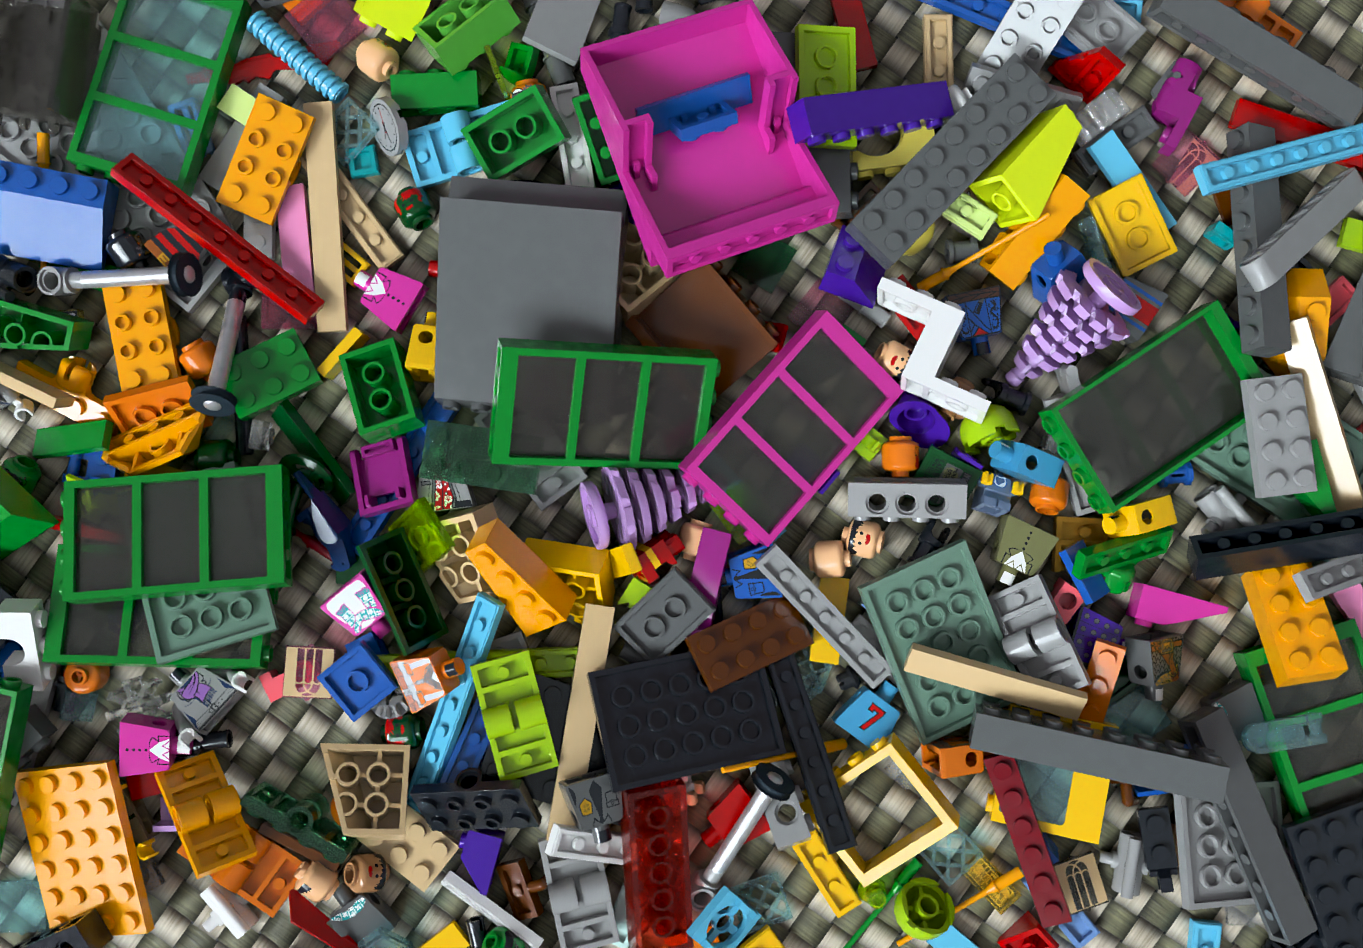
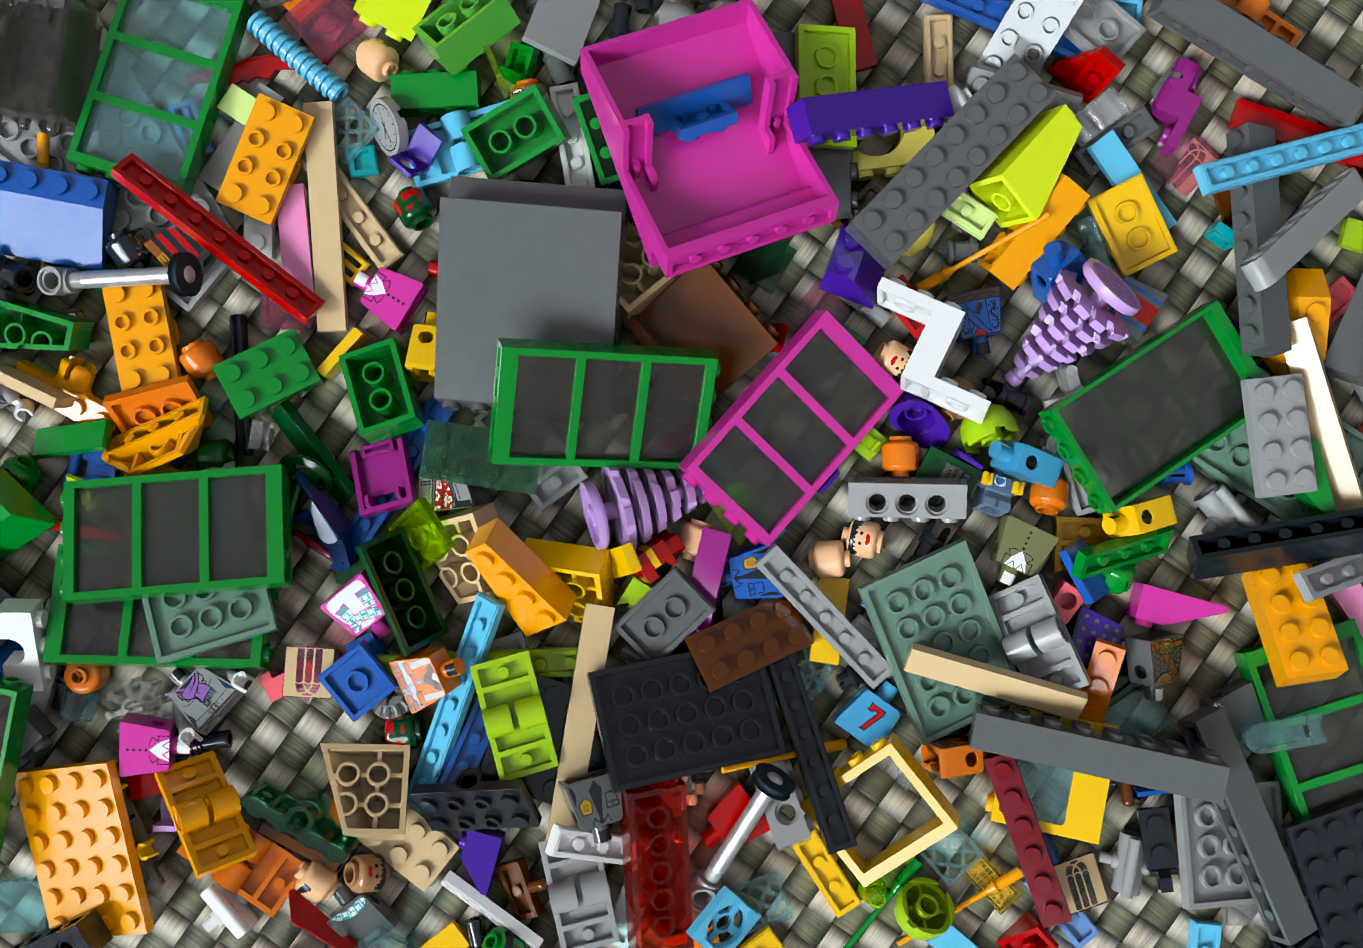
(214, 398): piece -> none
(419, 152): none -> dark purple bracket

